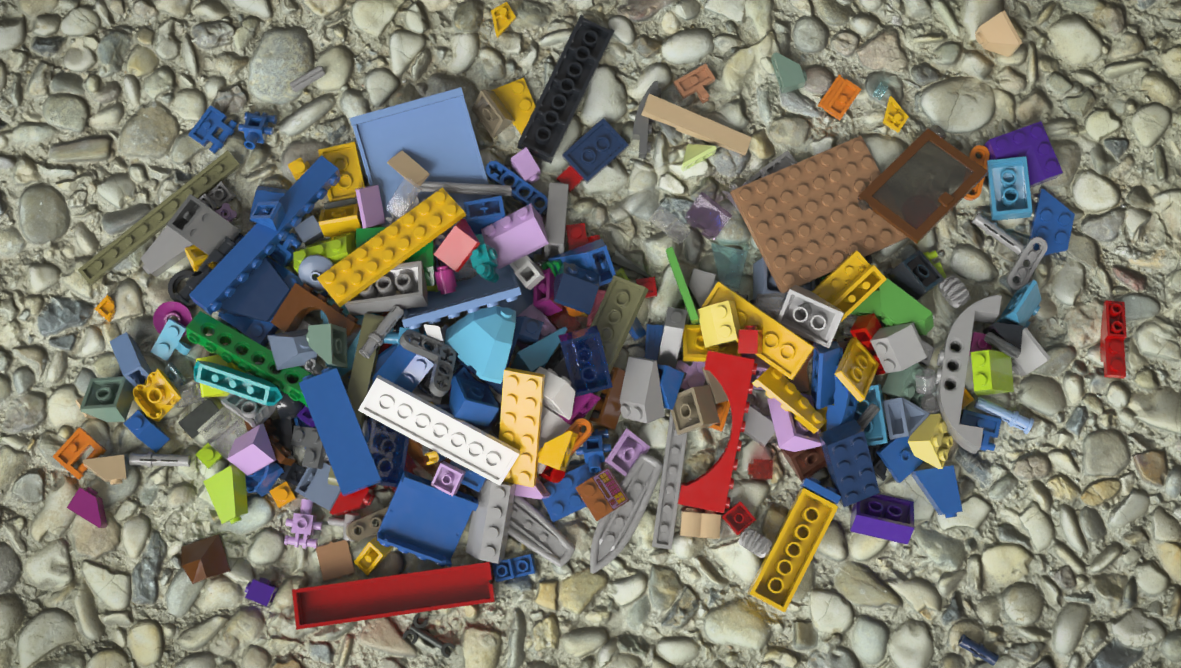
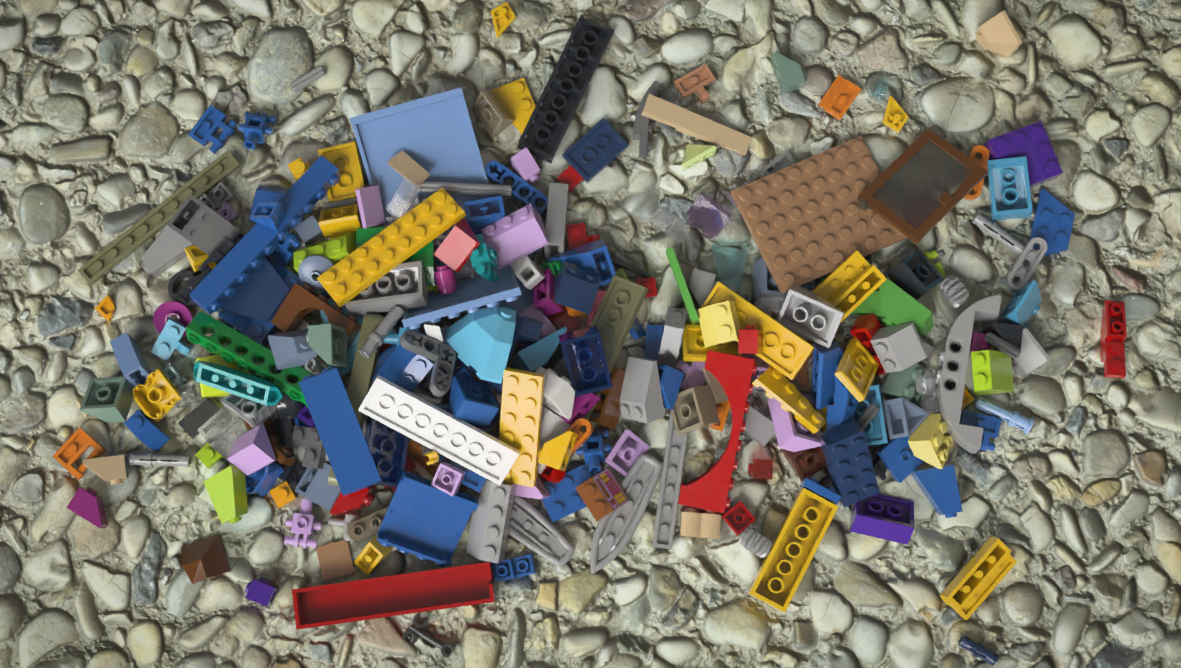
(978, 577): none -> yellow brick

